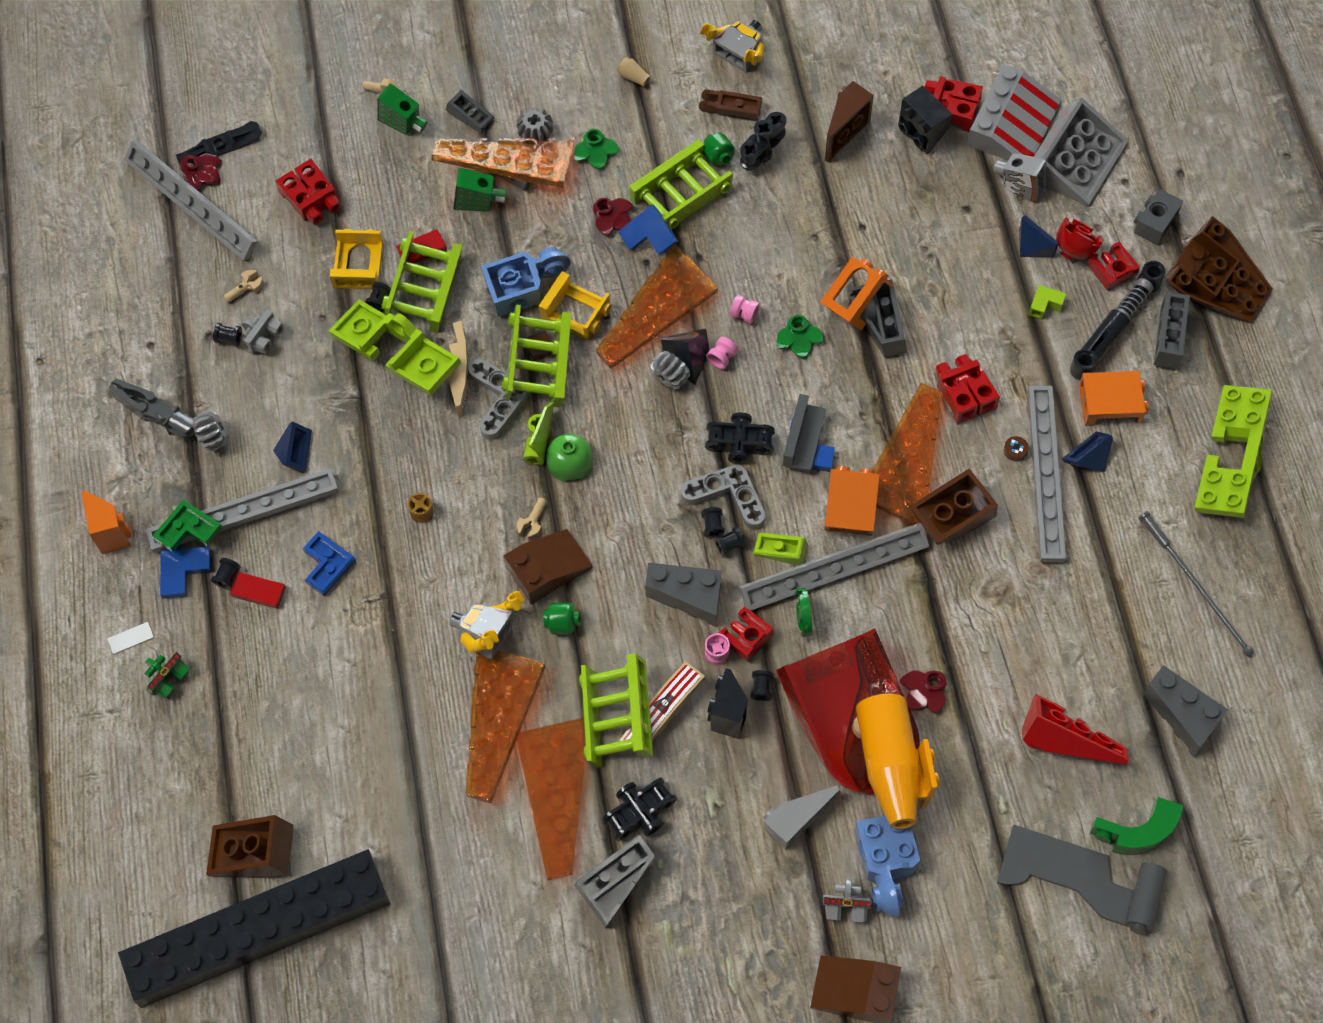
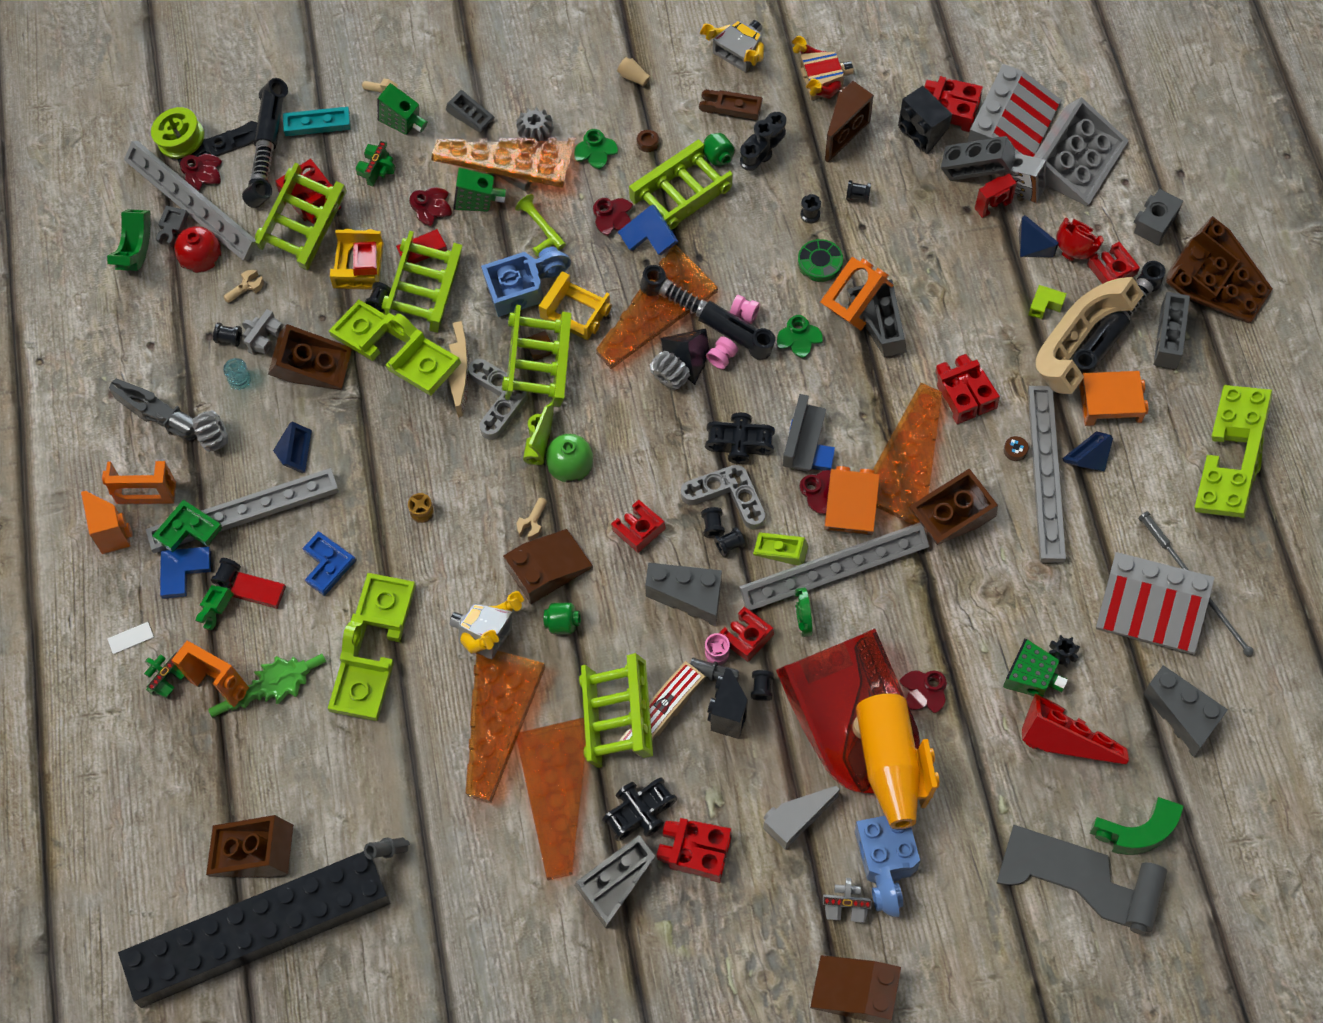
(133, 242): none -> green arch
(161, 480): none -> orange panel
(167, 139): none -> lime wheel
(171, 221): none -> dark grey plate
(197, 249): none -> red cylinder
(197, 663): none -> orange panel
(213, 602): none -> green plate
(237, 373): none -> clear light blue wheel
(265, 141): none -> black piece
(275, 681): none -> bright green piece
(309, 359): none -> reddish brown slope
(314, 235): none -> lime fence
(316, 121): none -> teal plate
(363, 681): none -> lime plate
(364, 258): none -> tile
(379, 164): none -> green hips
(386, 848): none -> dark grey axle
(432, 206): none -> dark red plate
(526, 205): none -> lime piece
(647, 140): none -> reddish brown tile
(648, 520): none -> red brick
(696, 849): none -> red hips
(709, 313): none -> black piece
(711, 670): none -> dark grey axle
(810, 212): none -> black bush
(818, 497): none -> dark red plate
(820, 260): none -> tile
(821, 70): none -> torso
(858, 191): none -> black bush
(978, 158): none -> dark grey brick
(995, 192): none -> red brick
(1034, 671): none -> green torso
(1054, 355): none -> tan arch
(1067, 647): none -> black gear
(1155, 603): none -> light grey slope

